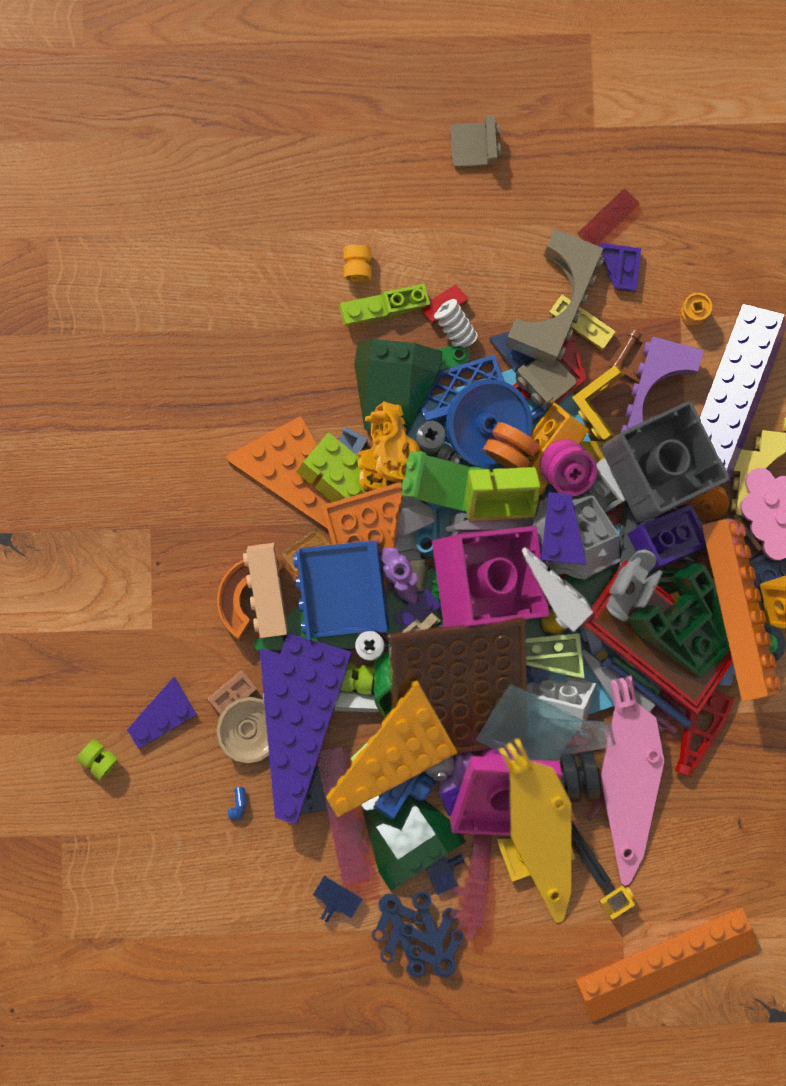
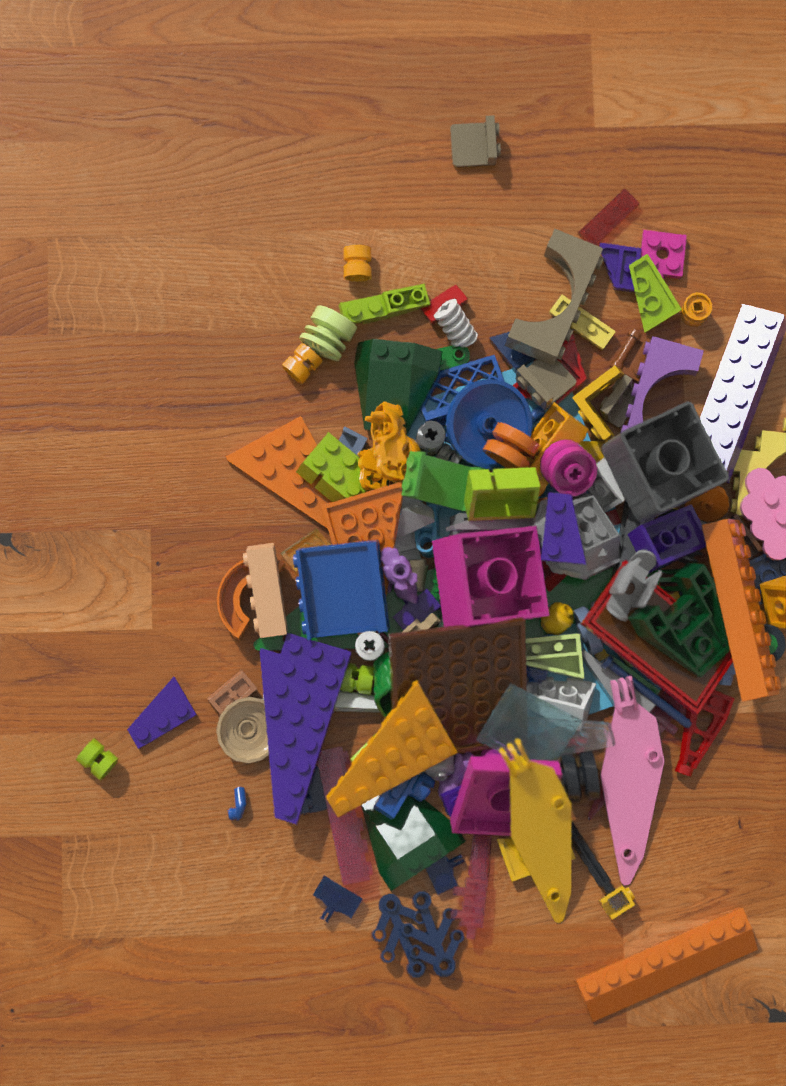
(302, 363): none -> light orange wheel
(328, 333): none -> yellowish green wheel
(565, 600): white wedge -> none
(615, 406): none -> dark tan bracket
(652, 293): none -> lime wing
(673, 244): none -> dark pink plate

